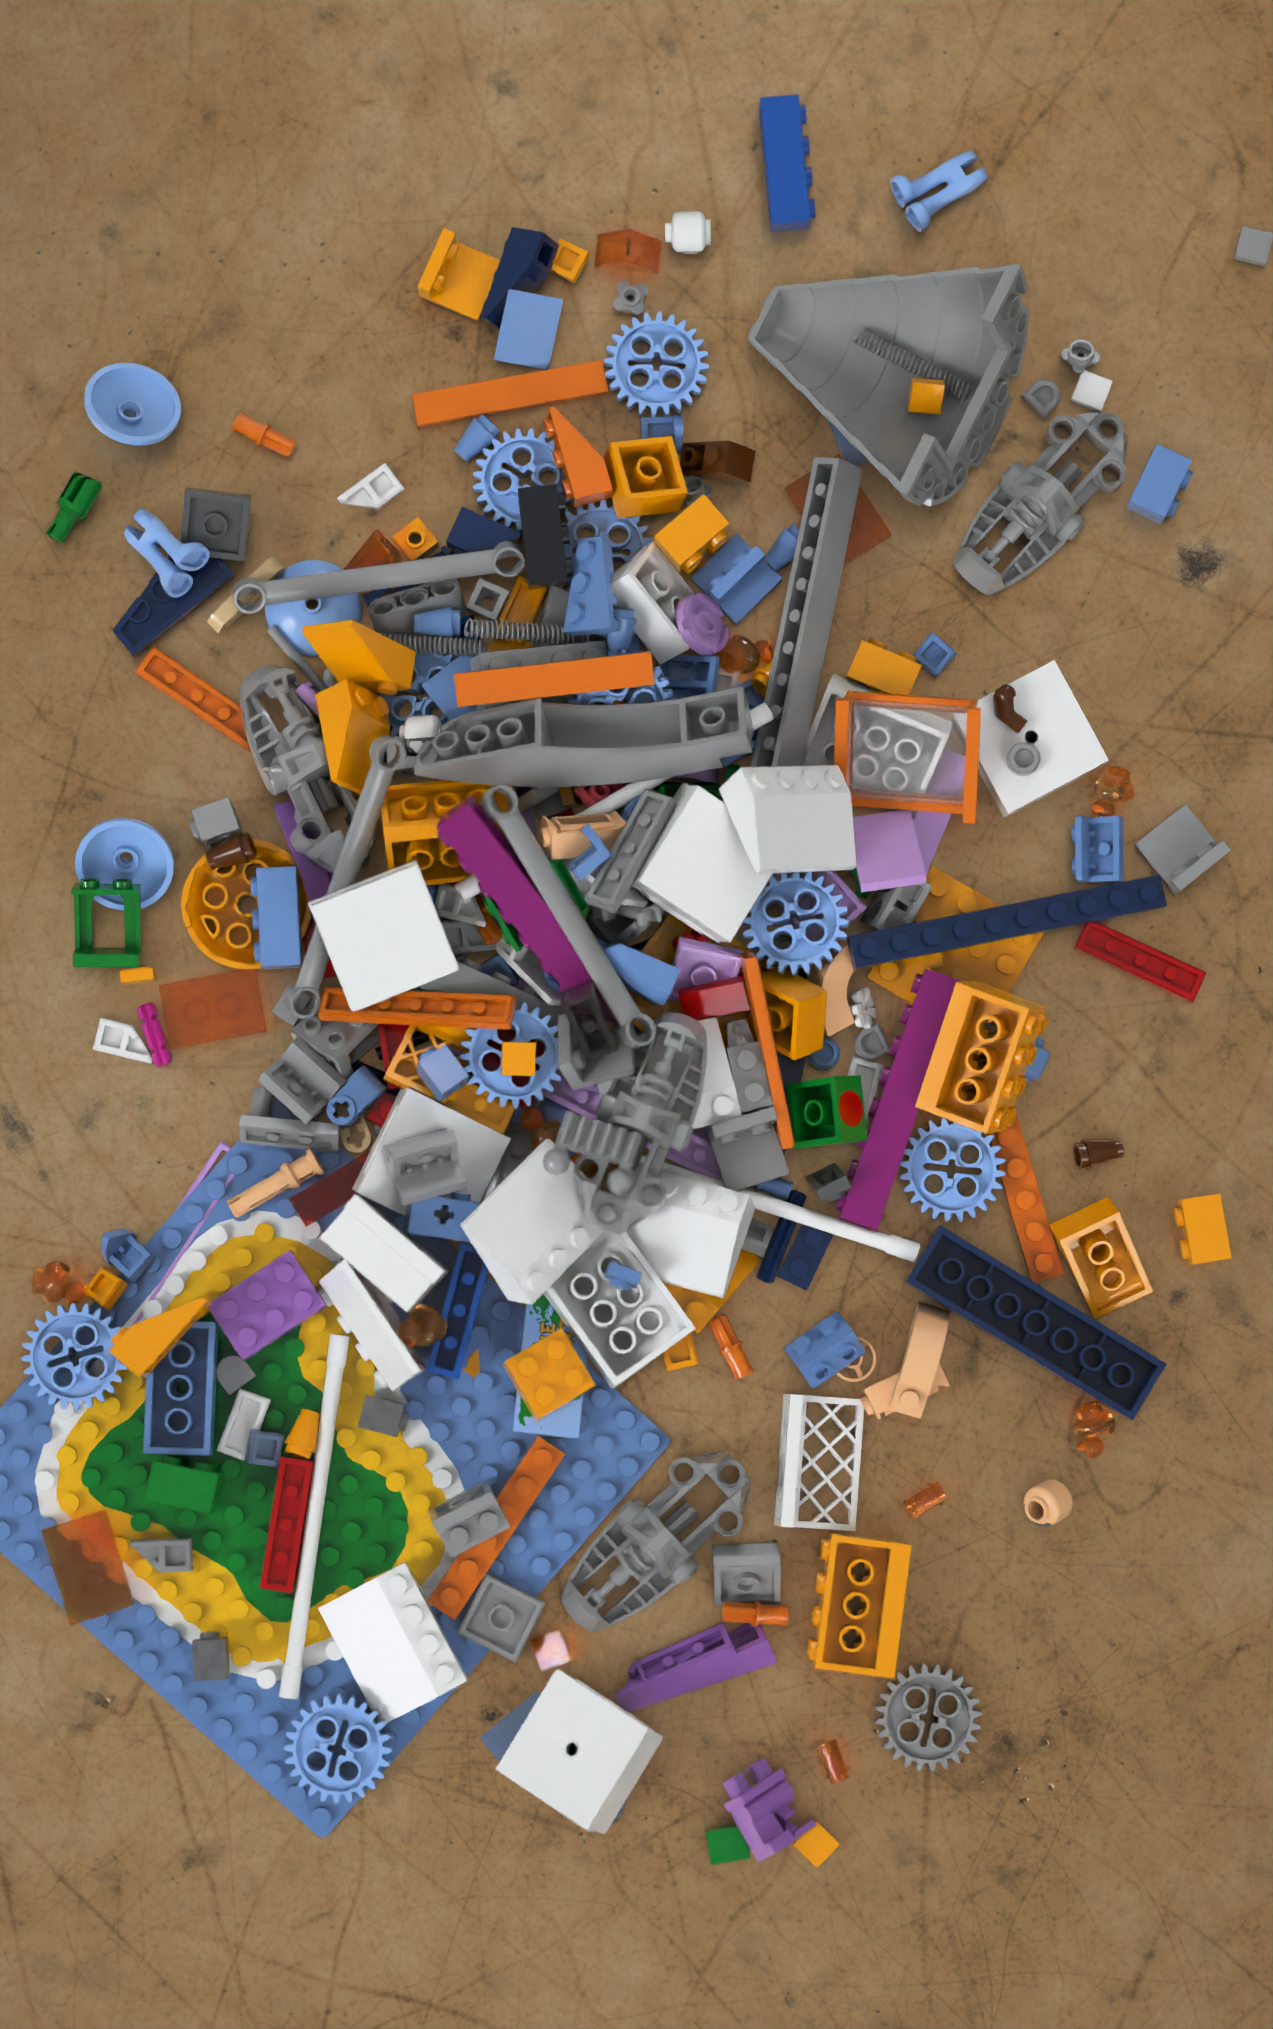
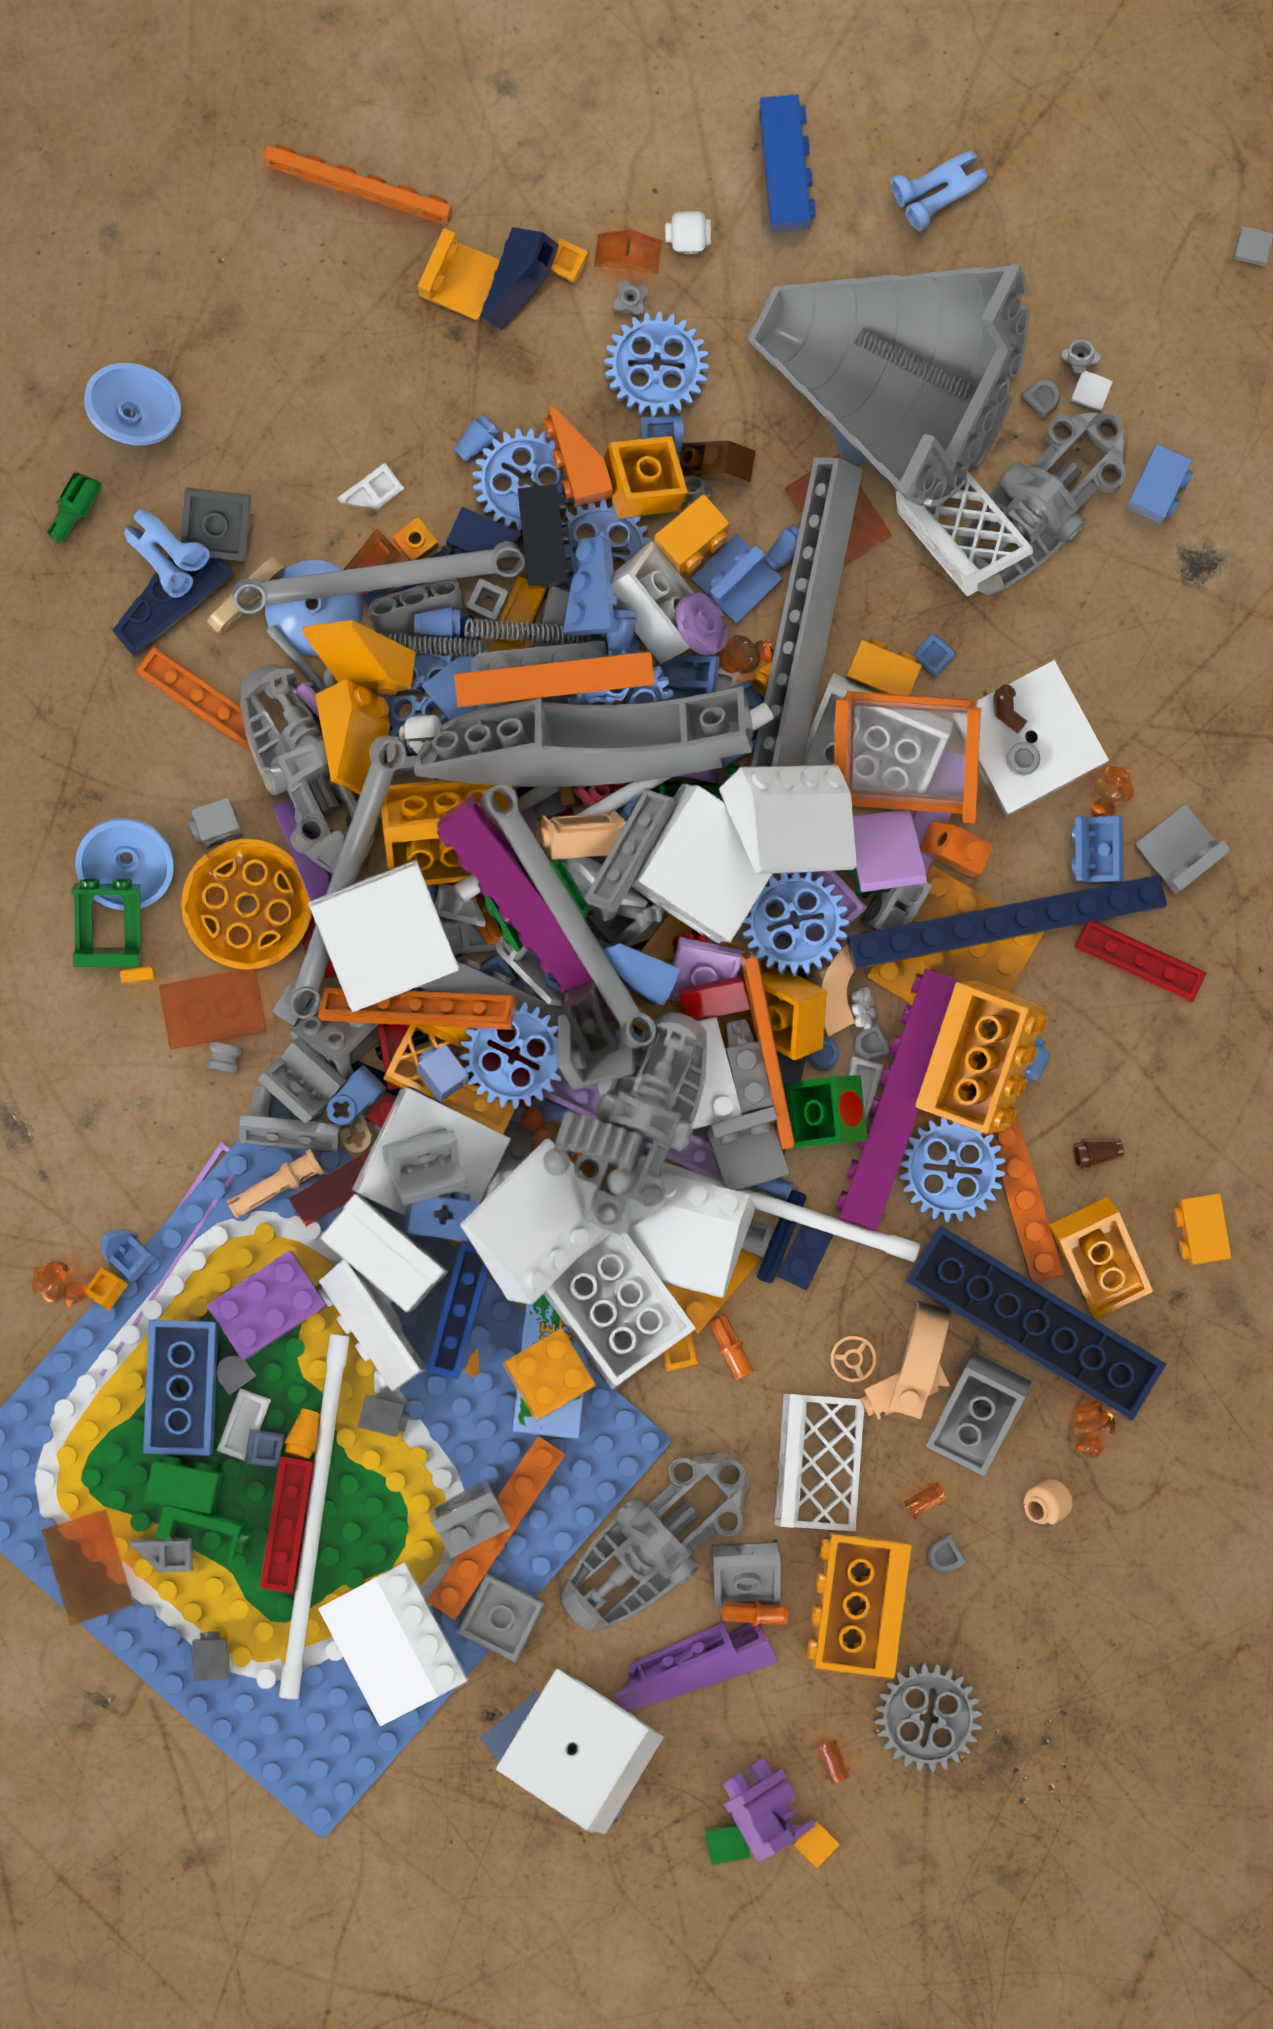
(67, 1327): light blue gear -> none
(120, 1040): white tile -> none
(150, 1340): light orange slope -> none
(154, 1034): dark pink axle -> none
(172, 1515): none -> green panel
(224, 1058): none -> light grey wheel
(232, 851): reddish brown cone -> none
(263, 435): orange axle -> none
(277, 918): medium blue brick -> none
(310, 1739): light blue gear -> none
(370, 187): none -> orange plate
(422, 1326): clear orange animal -> none
(510, 393): orange tile -> none
(518, 1058): light orange tile -> none
(528, 329): medium blue sticker -> none
(551, 1649): slope -> none
(590, 858): medium blue tile -> none
(621, 1276): medium blue plate -> none
(825, 1349): medium blue bracket -> none
(828, 1183): dark grey plate -> none
(926, 395): light orange tile -> none
(945, 1555): none -> light grey tile
(948, 552): none -> white fence
(959, 852): none -> orange torso
(978, 1414): none -> light grey slope

